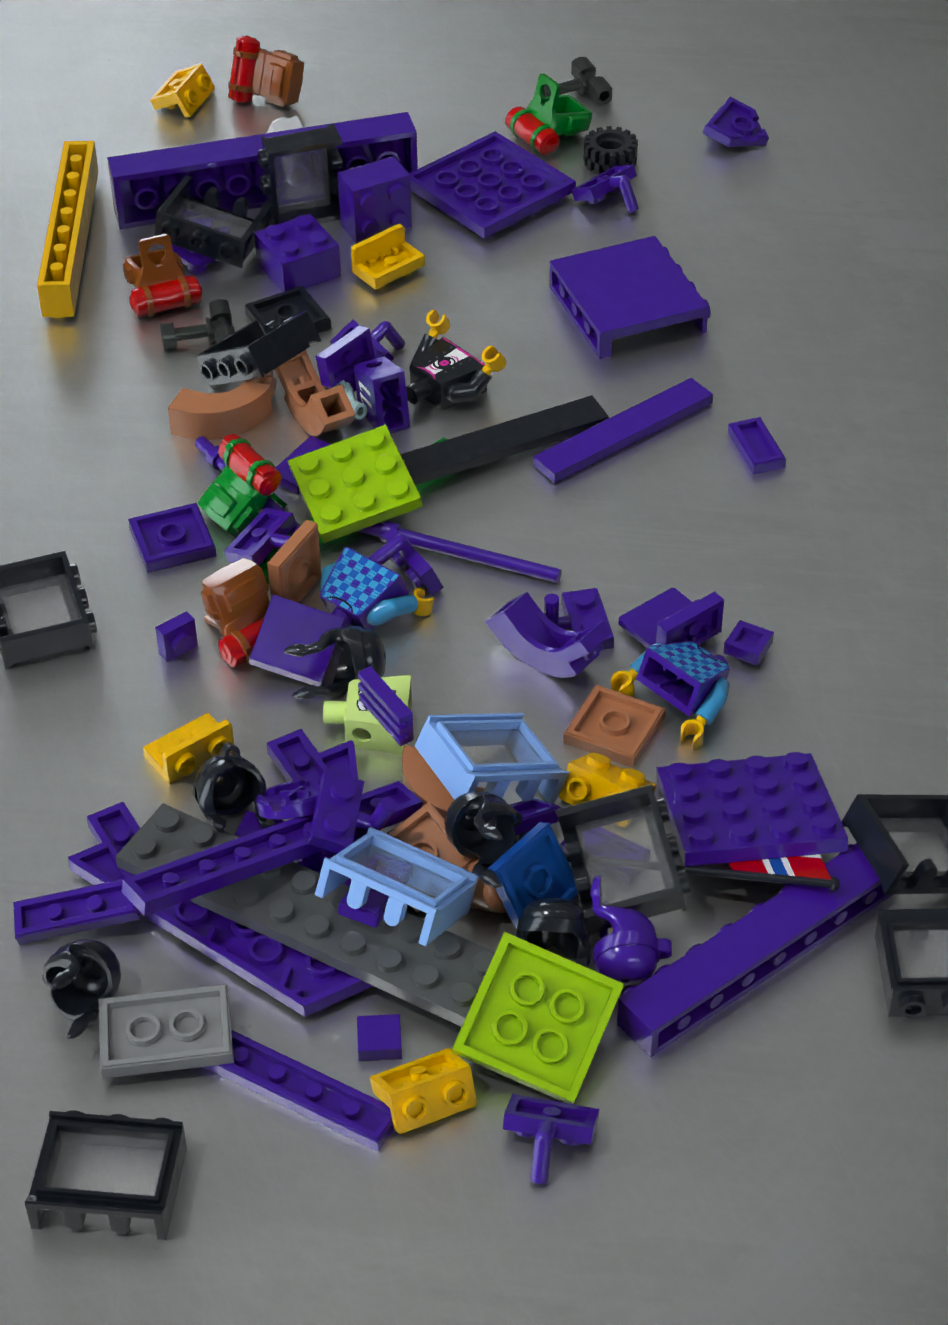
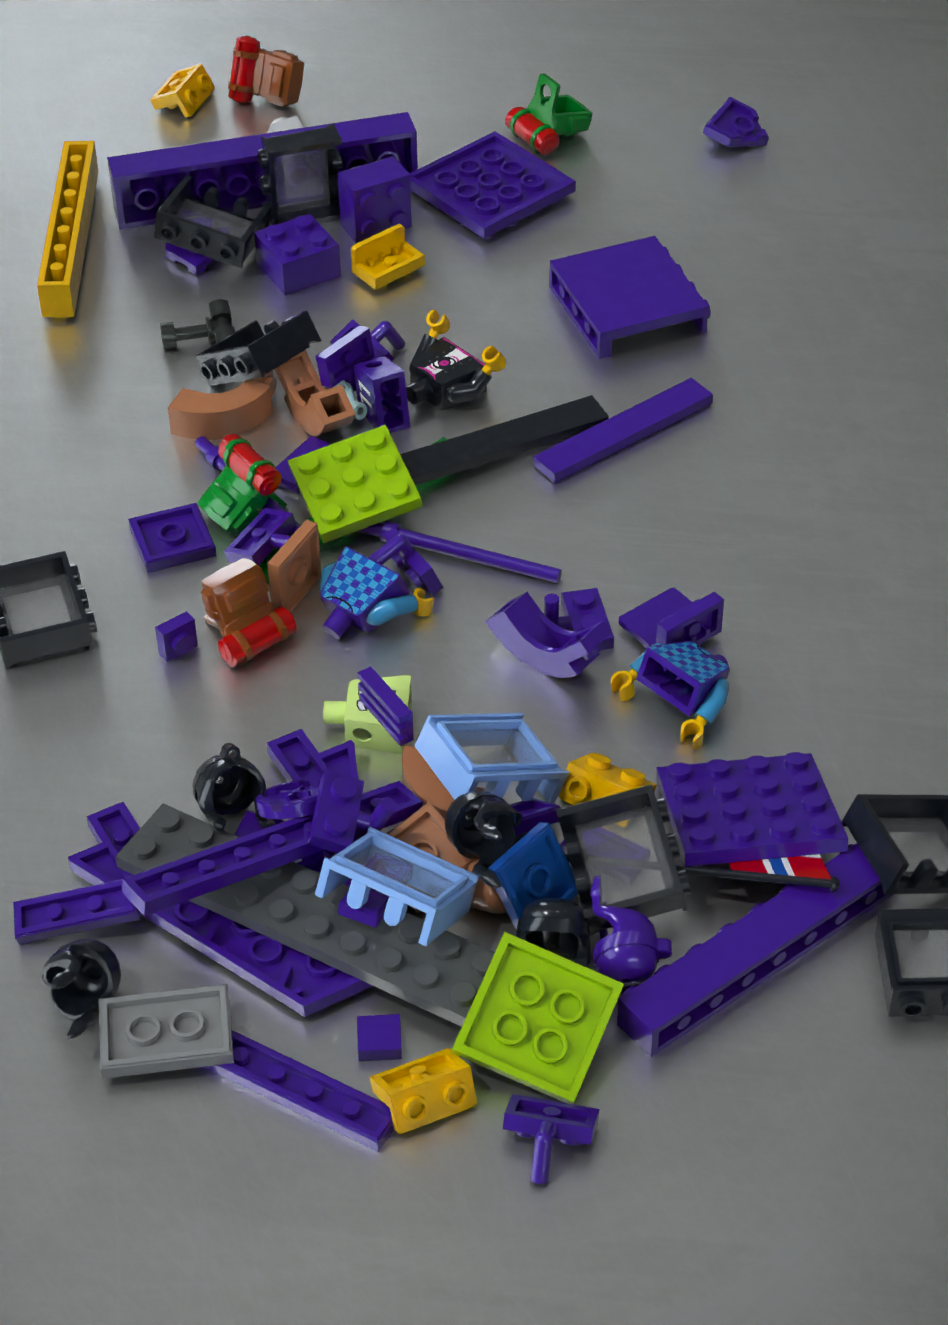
(109, 1169): black window -> none
(159, 279): dark orange piece -> none
(188, 747): yellow bracket -> none
(287, 305): black tile -> none
(292, 624): dark purple tile -> none
(361, 650): black hair -> none
(585, 82): pearl dark grey bar -> none
(609, 149): black tyre -> none
(611, 180): dark purple plate -> none
(614, 725): nougat tile -> none
(748, 642): dark purple plate -> none
(756, 445): dark purple tile -> none

